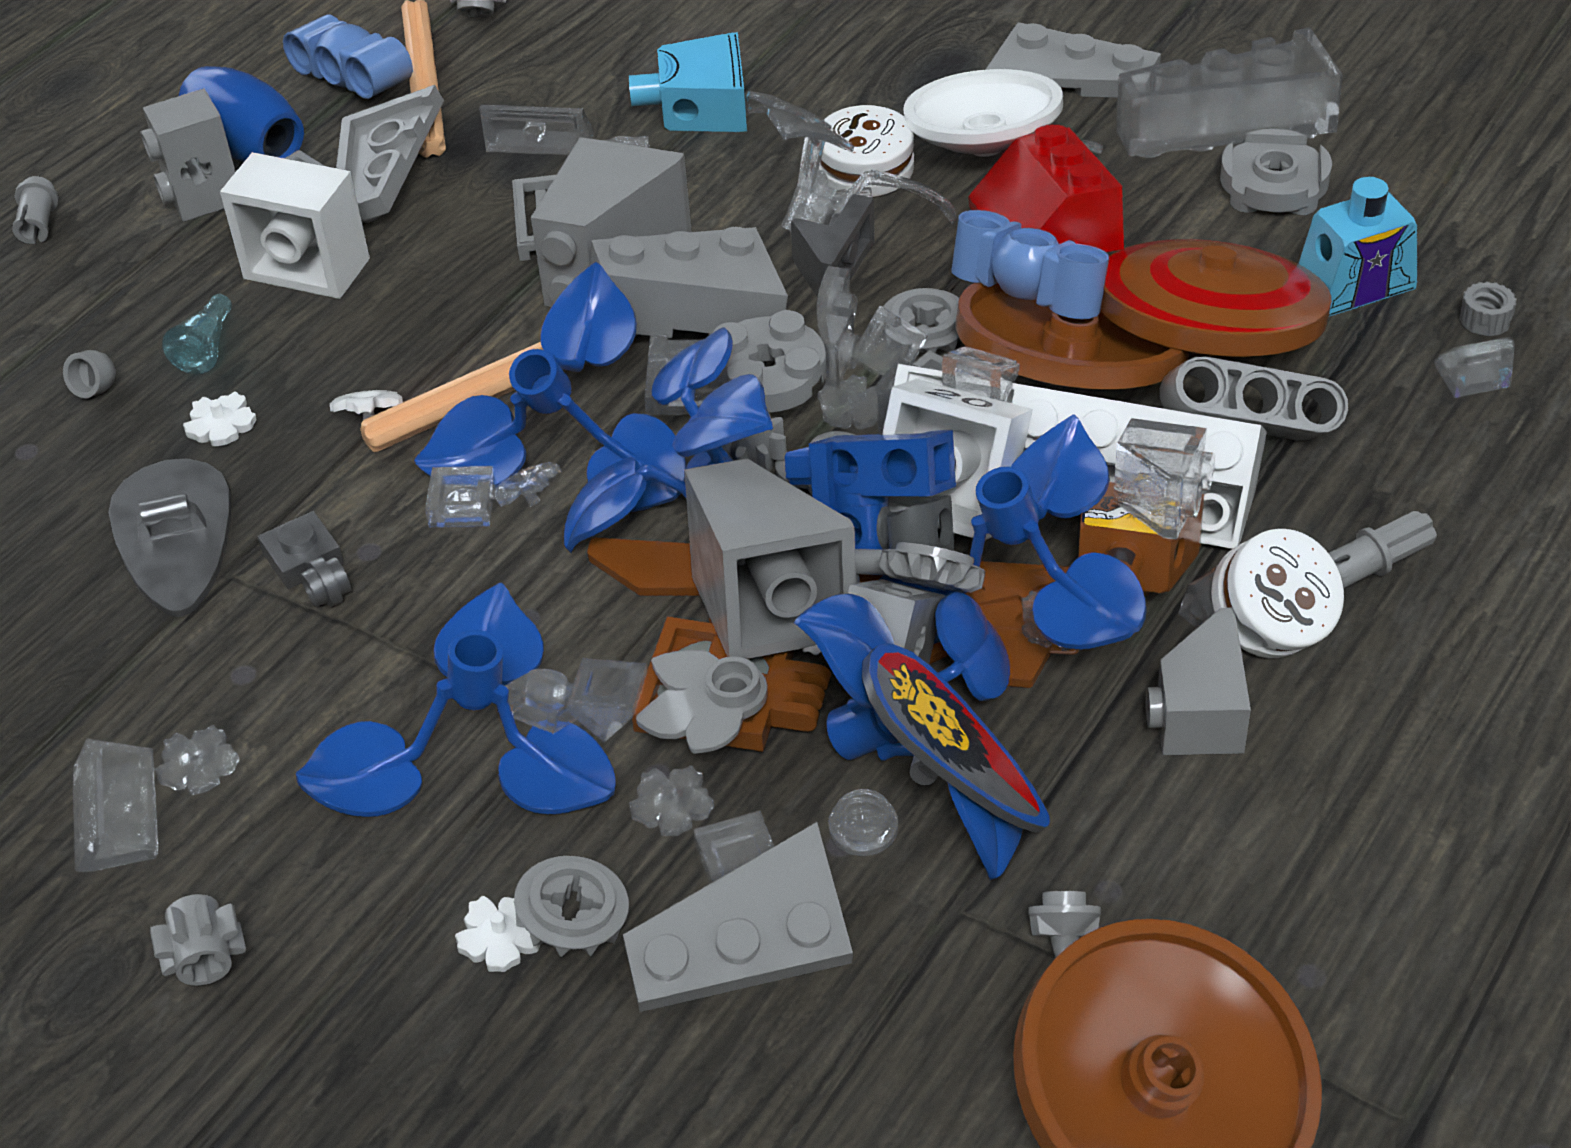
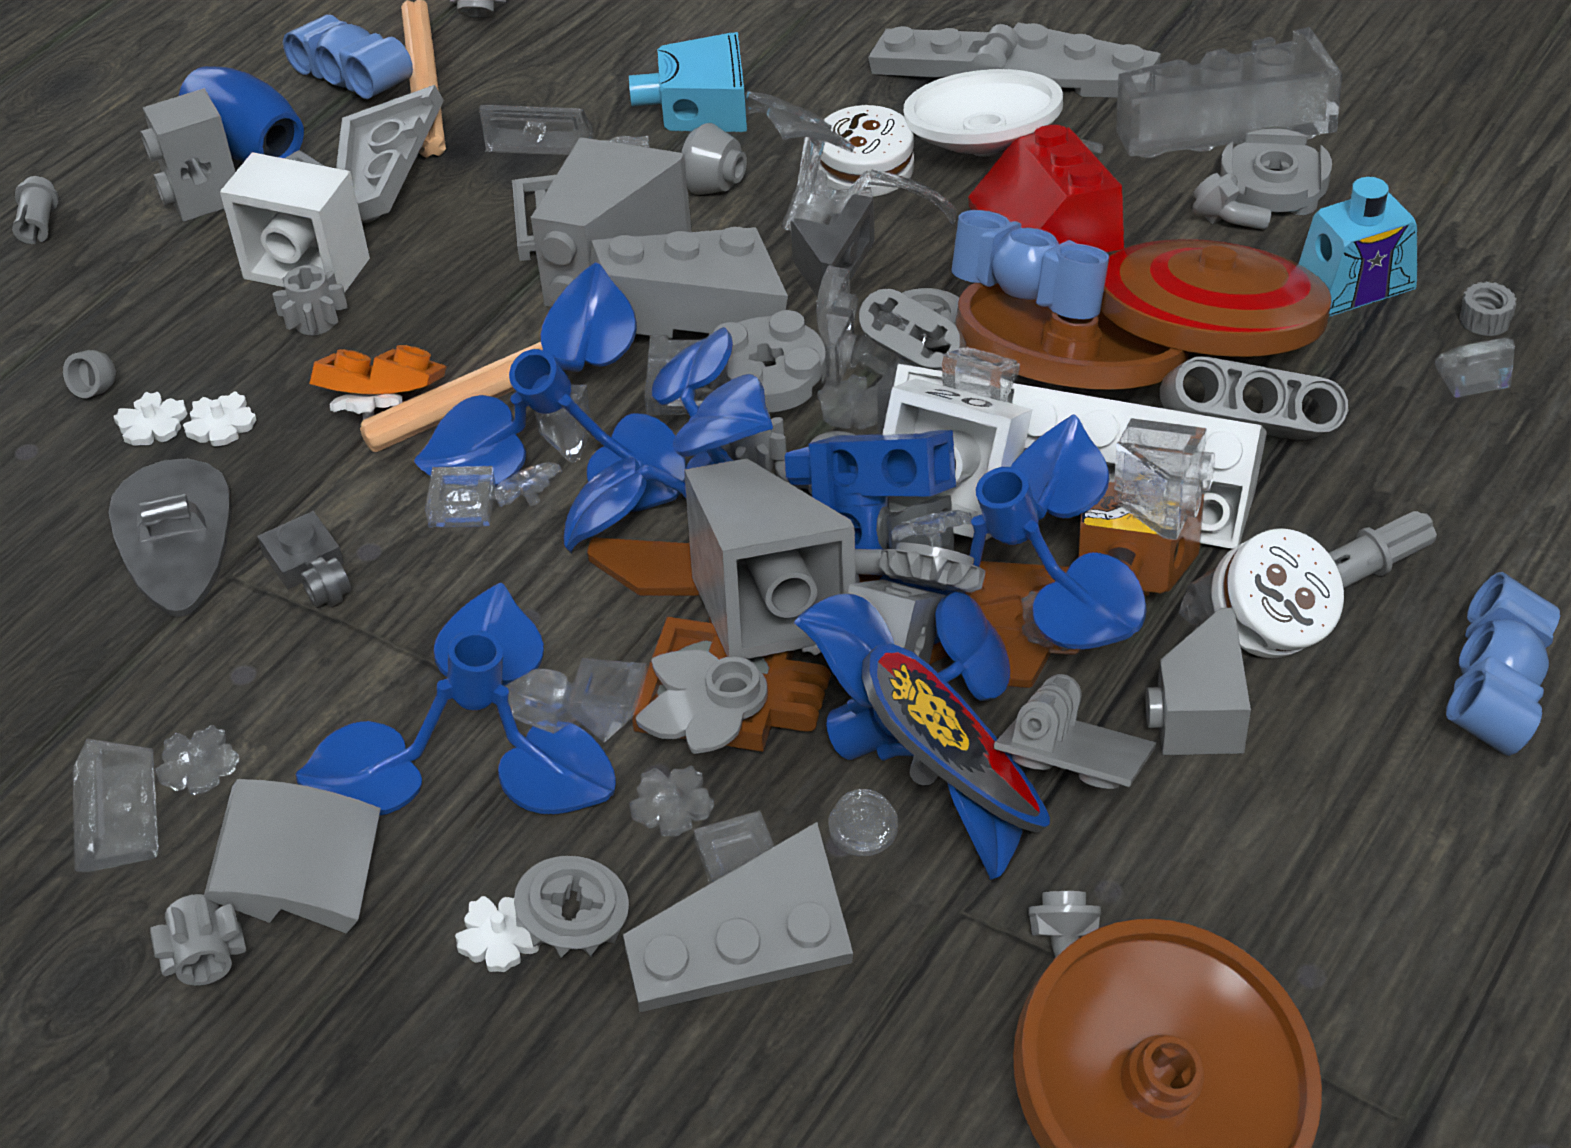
(151, 419): none -> white plant
(196, 341): clear light blue cone -> none
(293, 853): none -> light grey slope
(310, 300): none -> light grey gear
(391, 372): none -> orange slope
(563, 429): none -> clear slope
(712, 160): none -> light grey cone
(918, 320): none -> light grey beam
(931, 525): none -> clear plant
(941, 51): none -> light grey plate
(1050, 735): none -> light grey hinge
(1217, 201): none -> light grey plate
(1503, 664): none -> medium blue piece

